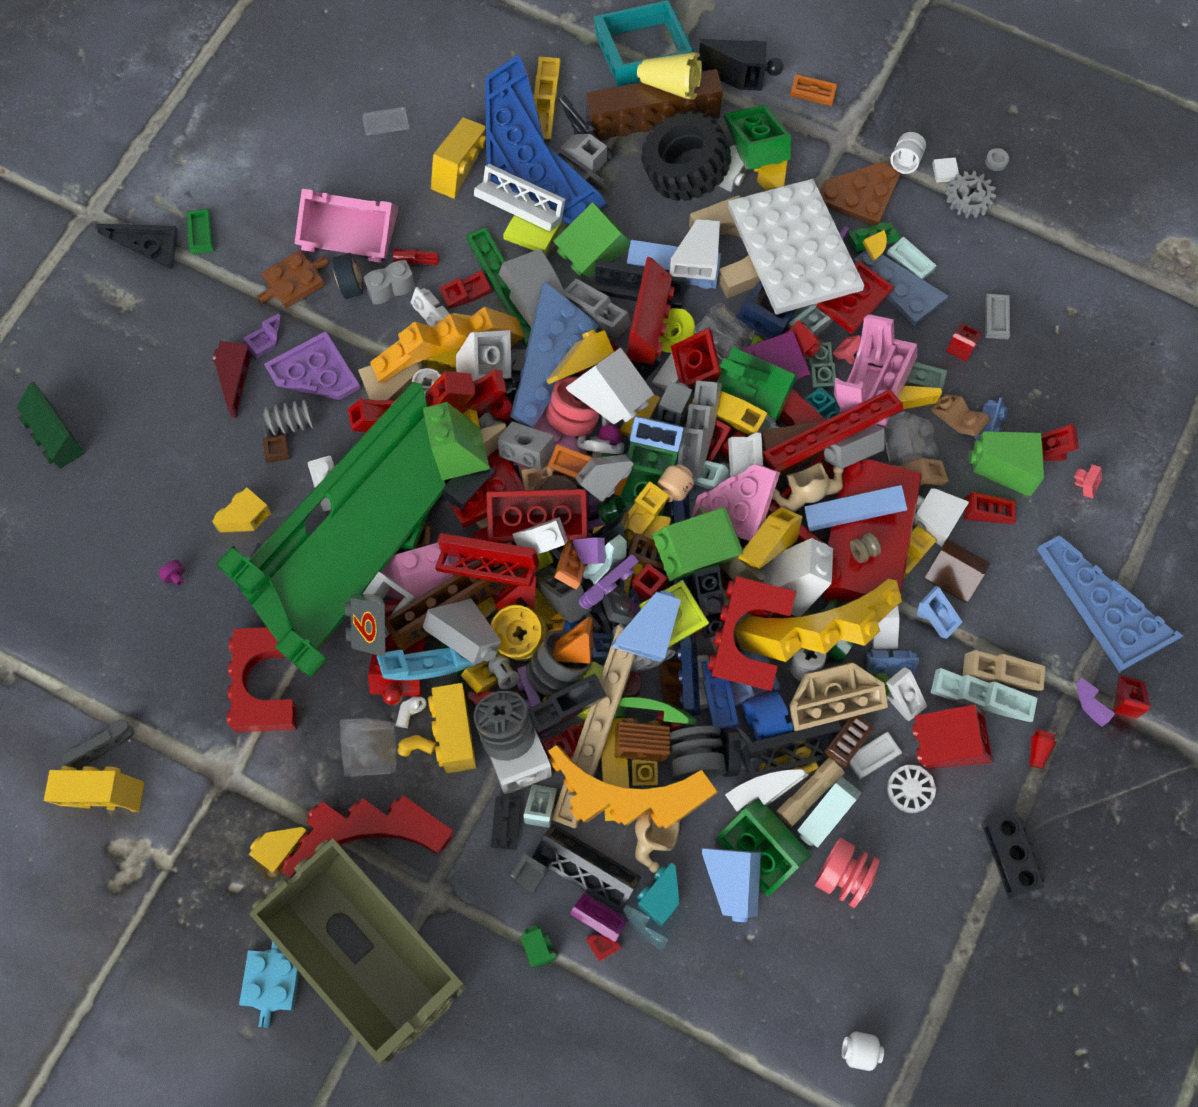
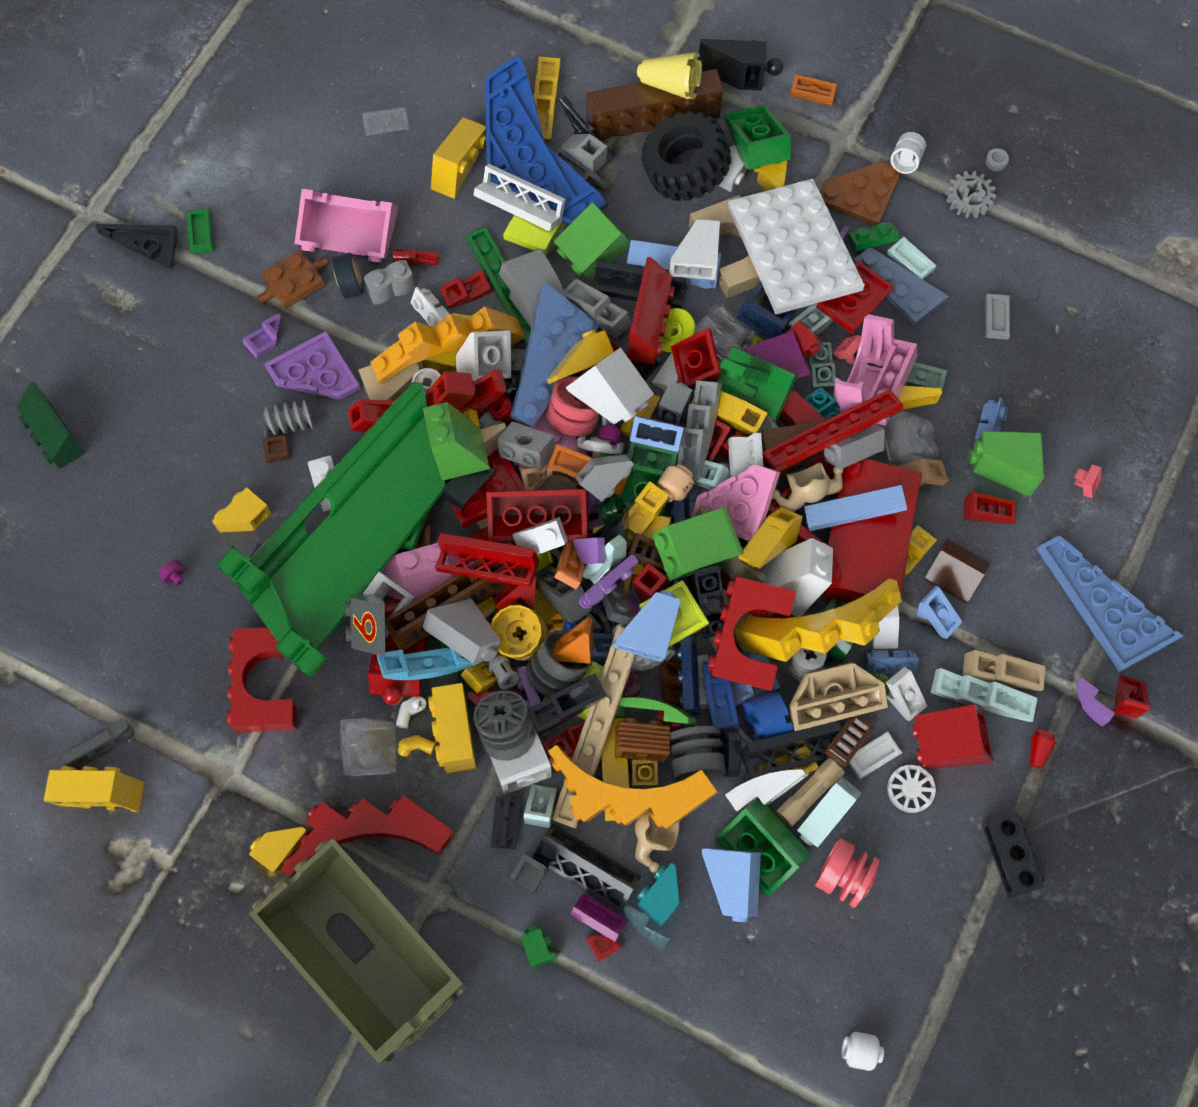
(232, 365): dark red slope -> none
(269, 983): medium azure plate -> none
(634, 19): teal window -> none
(865, 547): dark tan wheel -> none
(875, 245): yellow tile -> none
(938, 513): white torso -> none
(945, 169): white tile -> none
(956, 414): medium nougat slope -> none
(963, 342): red slope -> none
(1059, 442): red slope -> none

